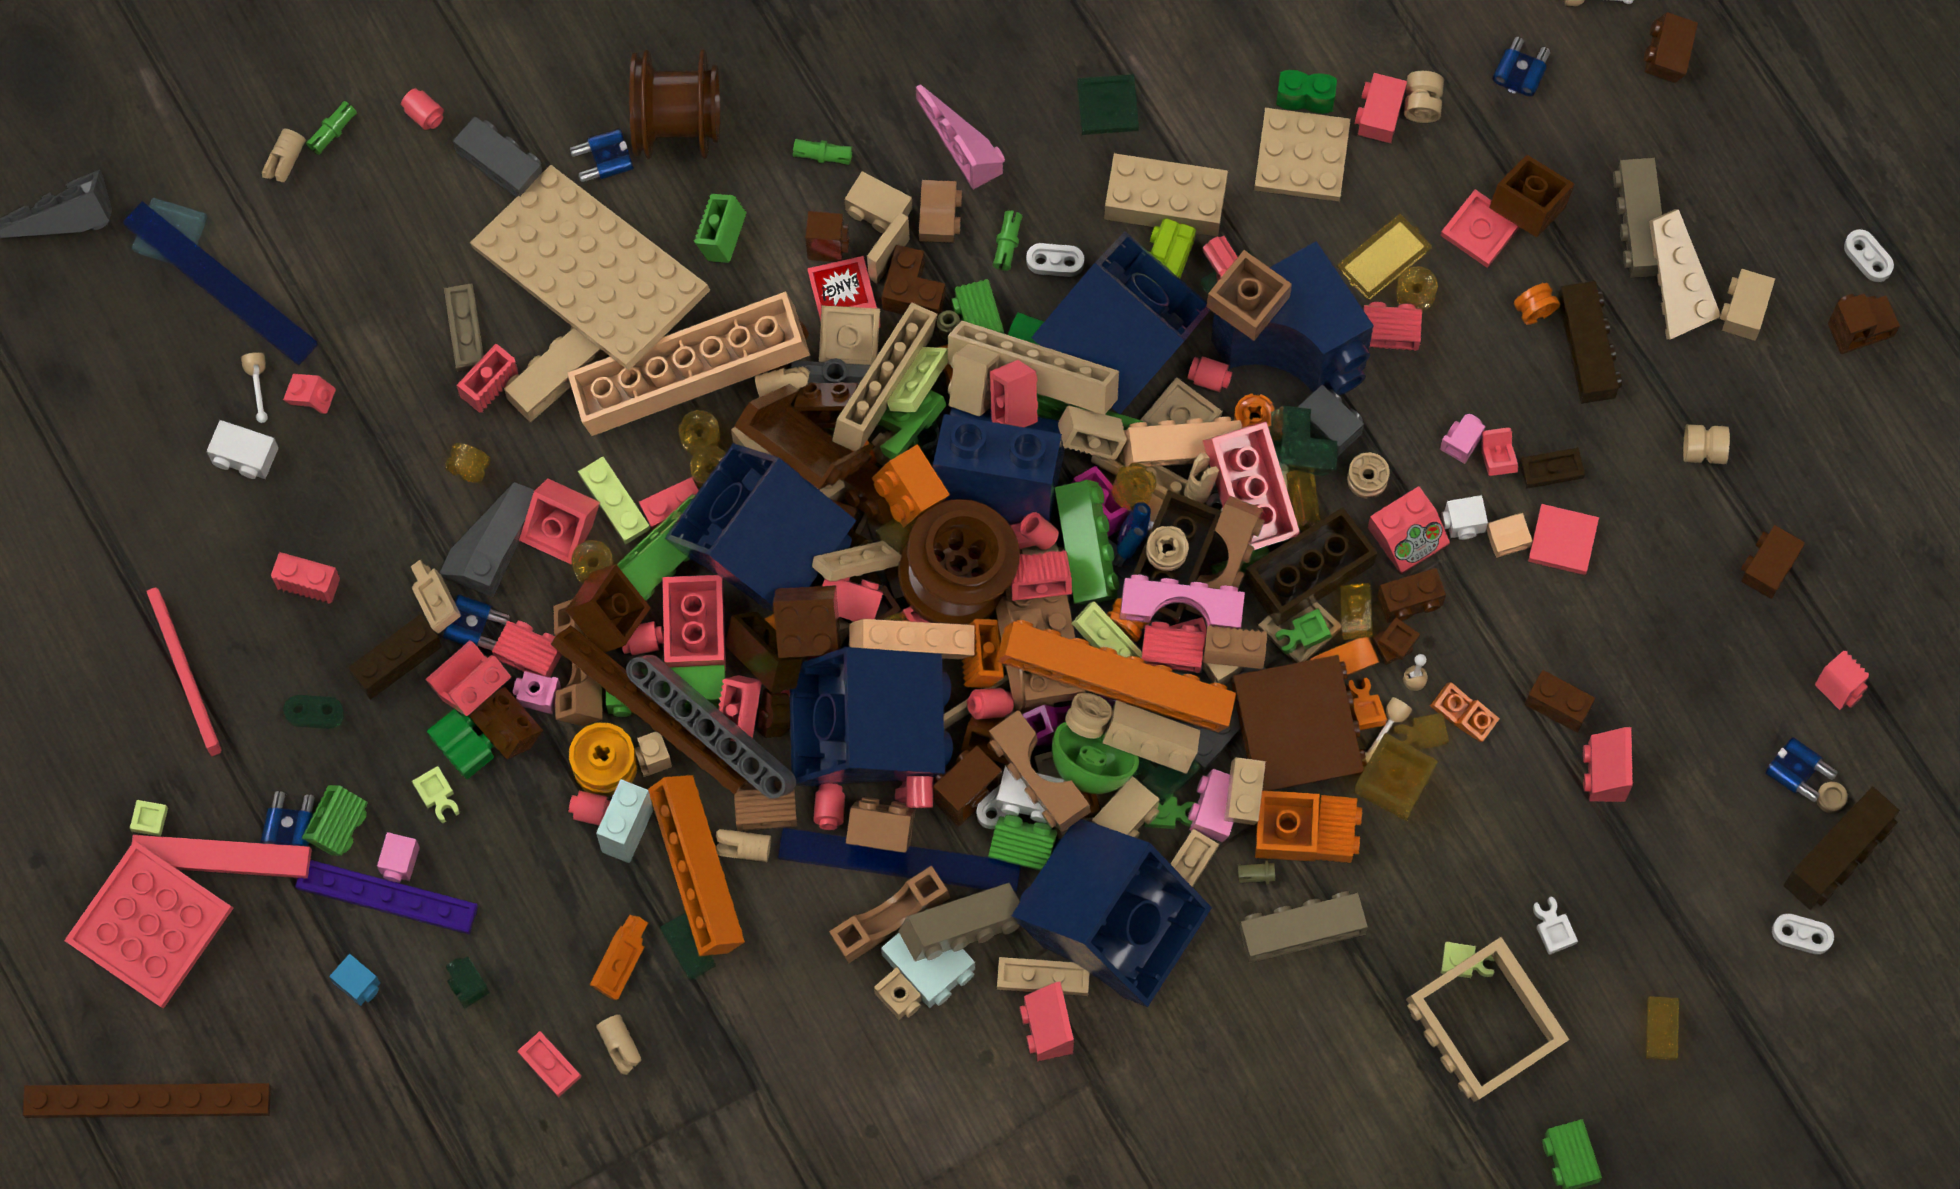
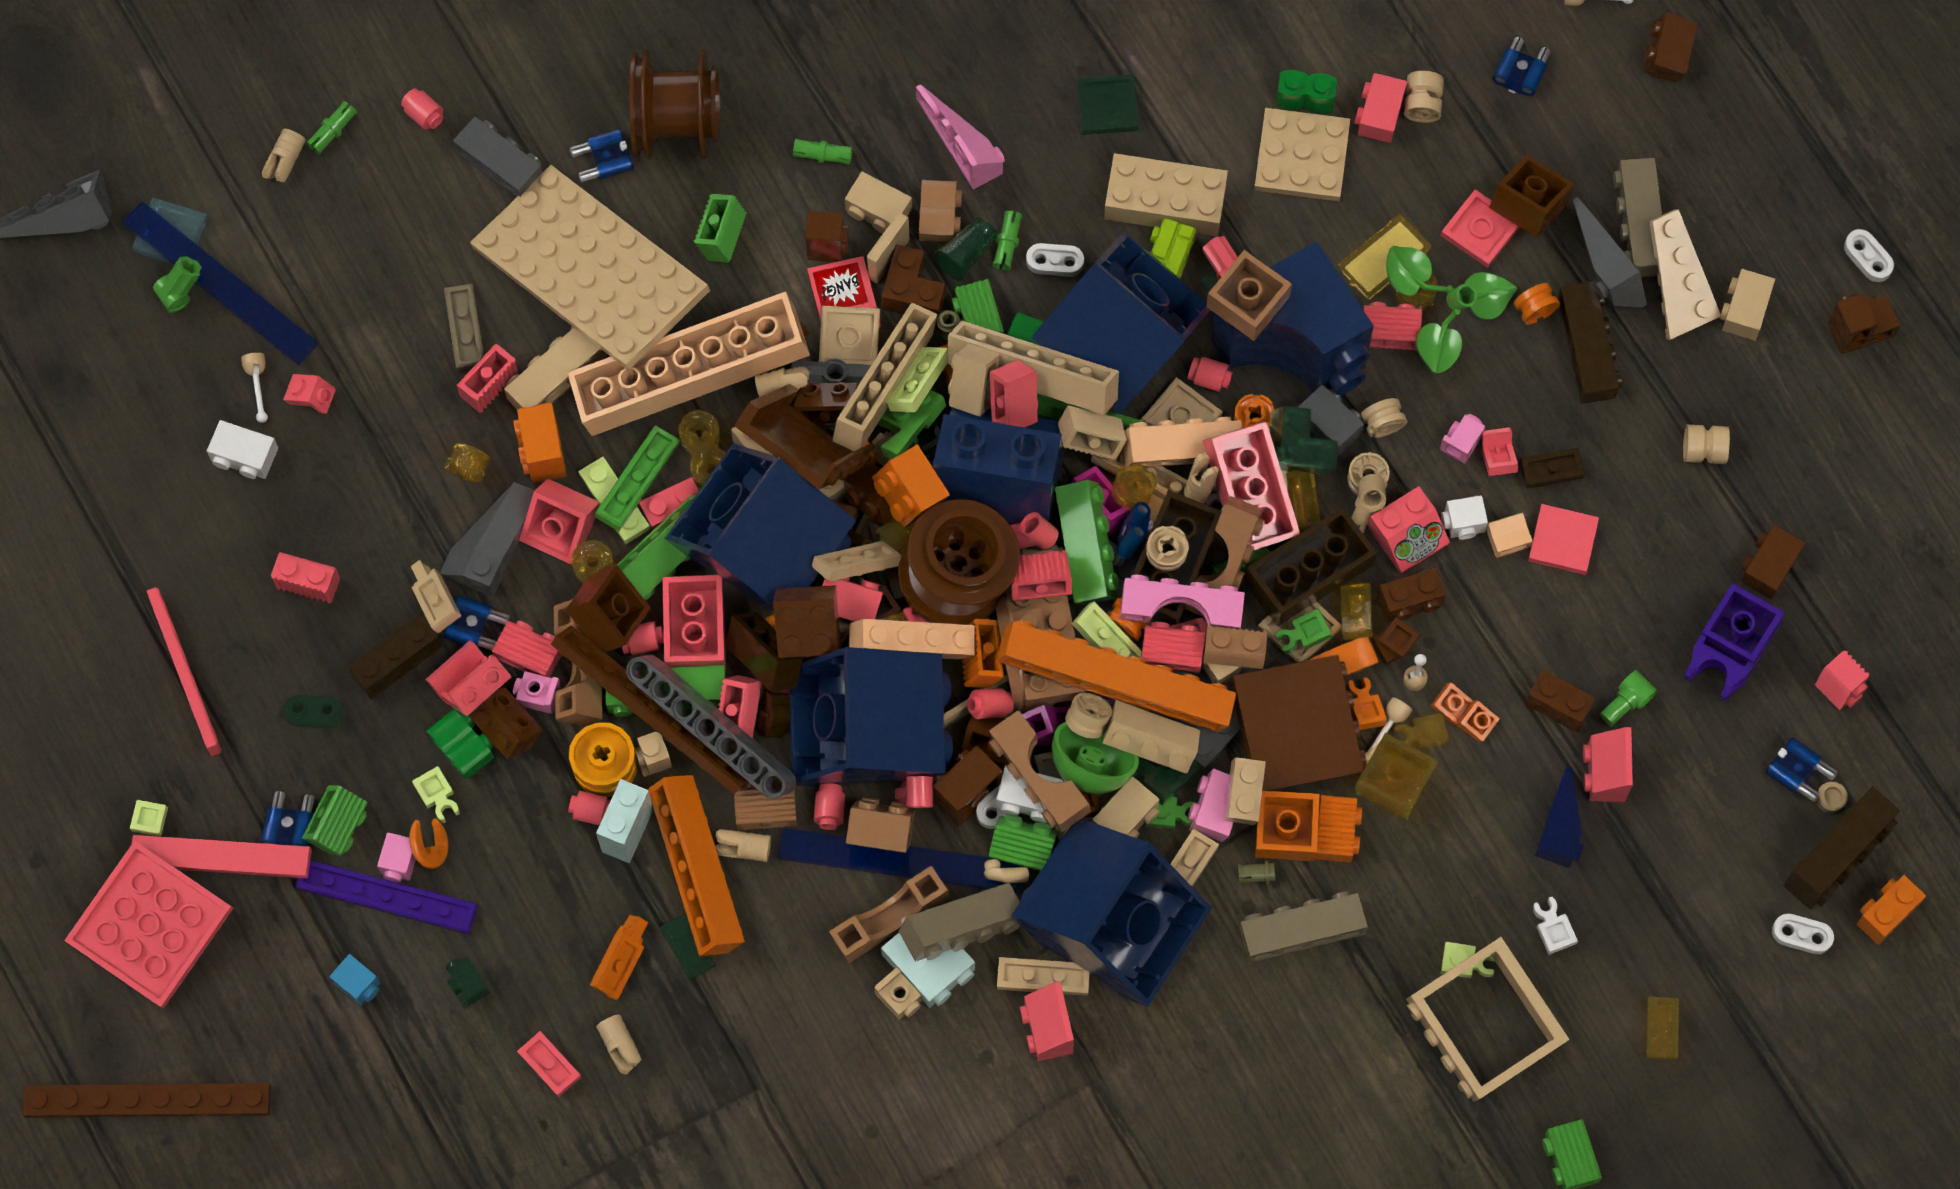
(174, 287): none -> bright green piece
(430, 856): none -> orange head
(539, 443): none -> orange brick
(637, 478): none -> bright green tile
(965, 248): none -> clear green plant
(1005, 875): none -> tan arm
(1366, 503): none -> tan pin
(1384, 418): none -> tan wheel
(1482, 292): none -> bright green plant
(1563, 827): none -> clear blue slope
(1613, 270): none -> dark grey wedge
(1633, 693): none -> bright green pin
(1735, 650): none -> dark purple brick
(1891, 909): none -> orange brick

